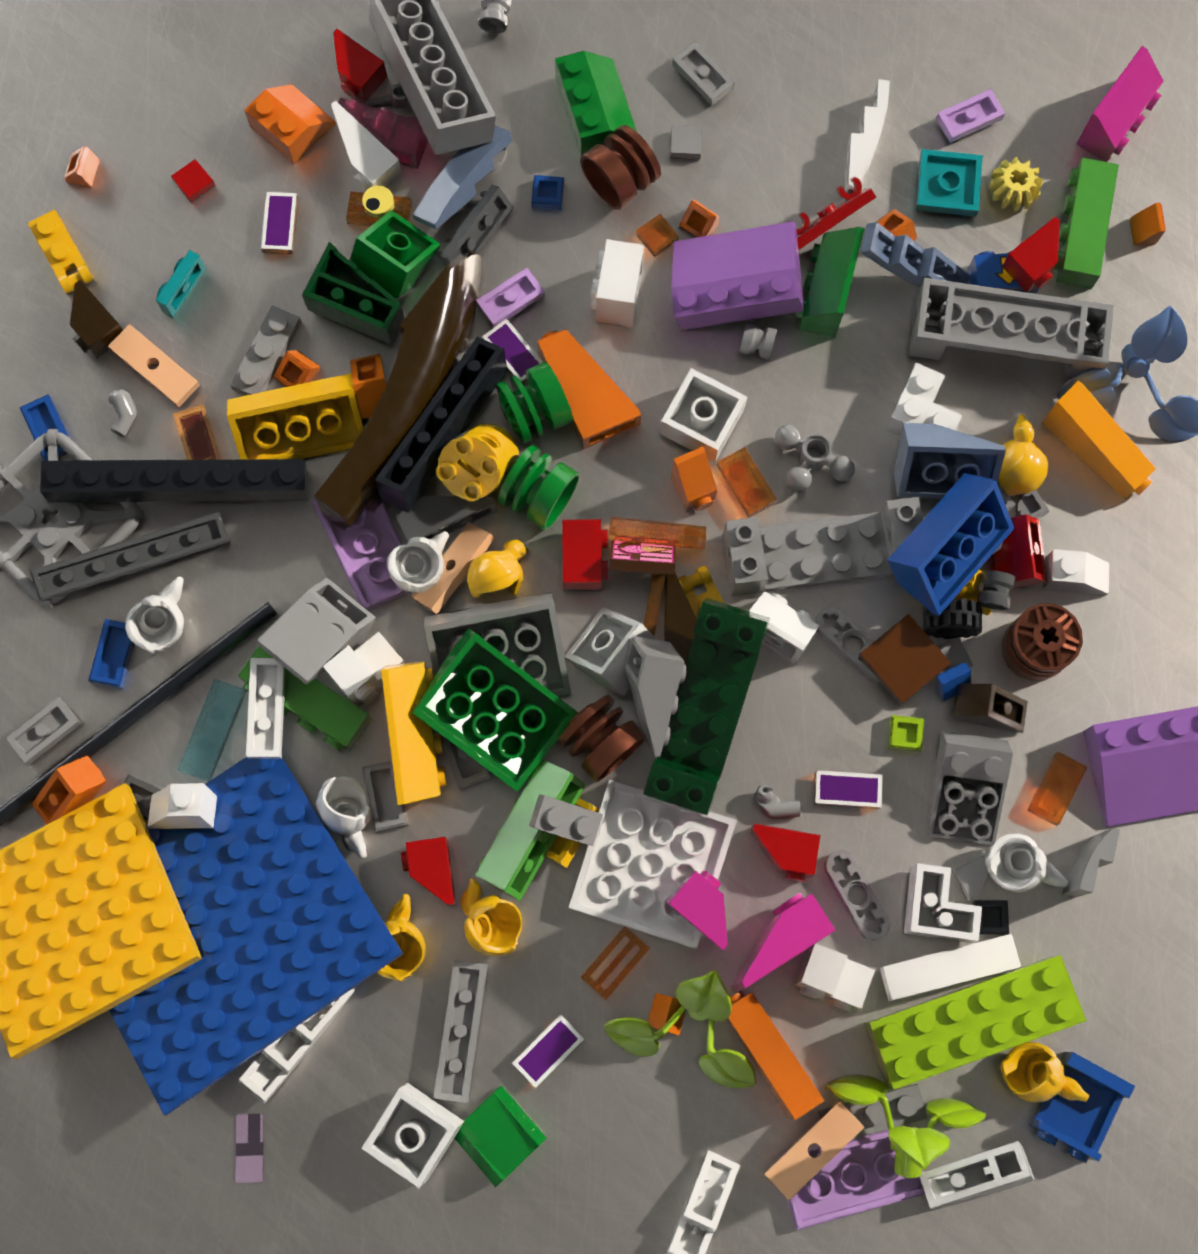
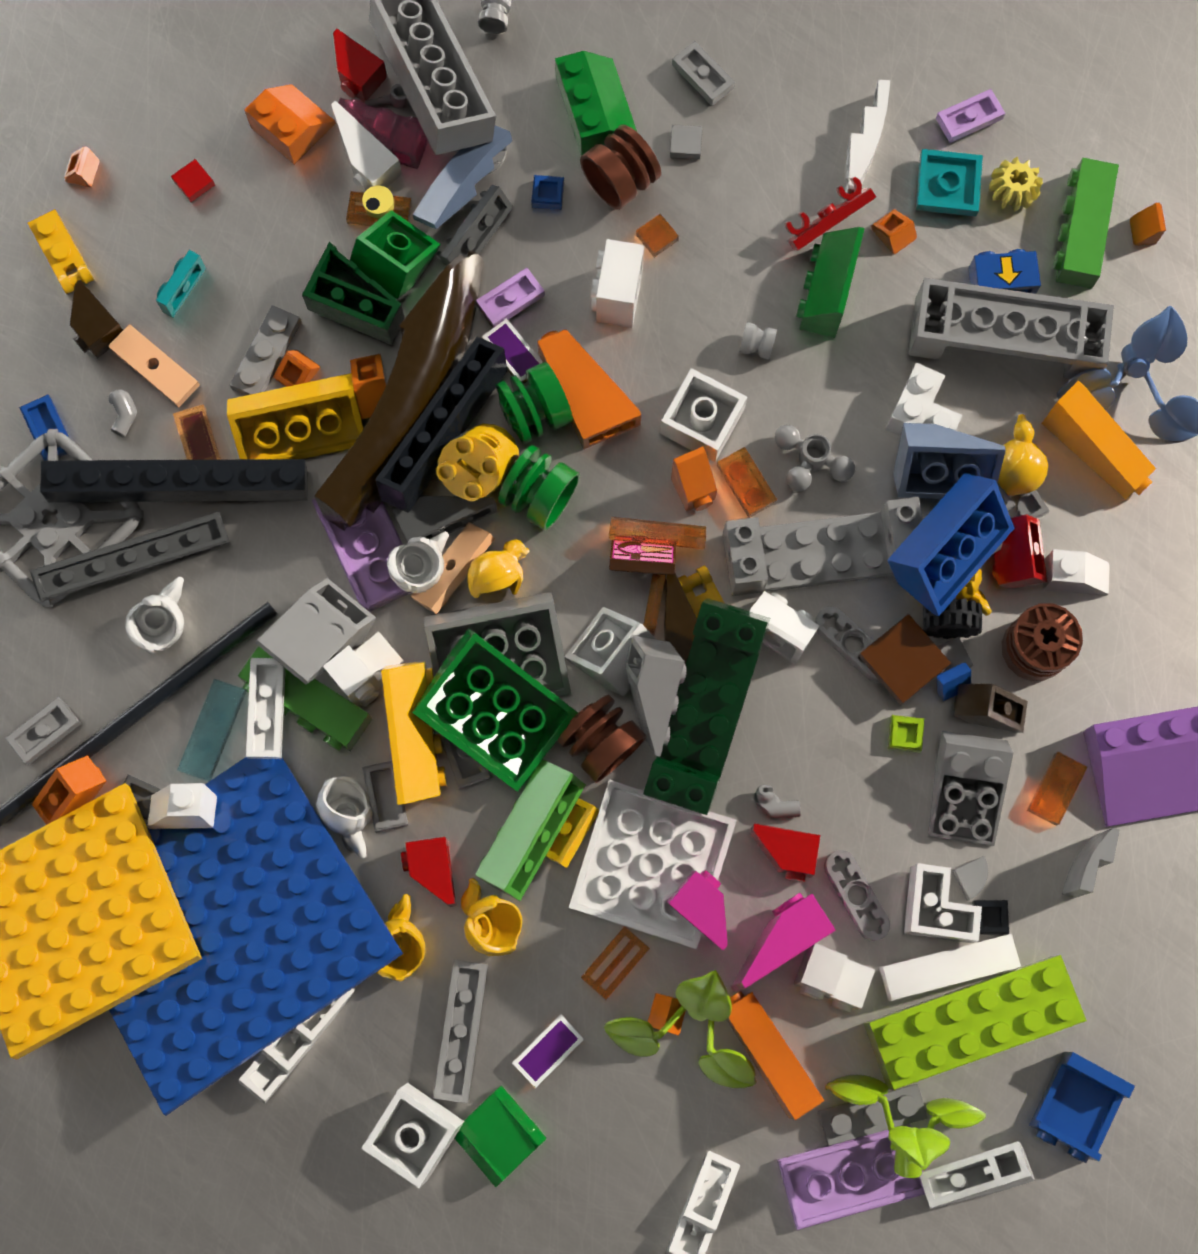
(112, 655): blue tile -> none
(249, 1148): clear purple sticker -> none
(279, 223): tile -> none
(565, 820): light grey plate -> none
(583, 554): red brick -> none
(699, 220): orange slope -> none
(736, 276): medium lavender slope -> none
(797, 1166): light nougat tile -> none
(848, 789): dark purple tile -> none
(907, 258): sand blue slope -> none
(996, 590): dark grey wheel -> none
(1020, 865): white hair -> none
(1035, 258): red slope -> none
(1038, 1075): yellow hair -> none
(1123, 107): dark pink slope -> none

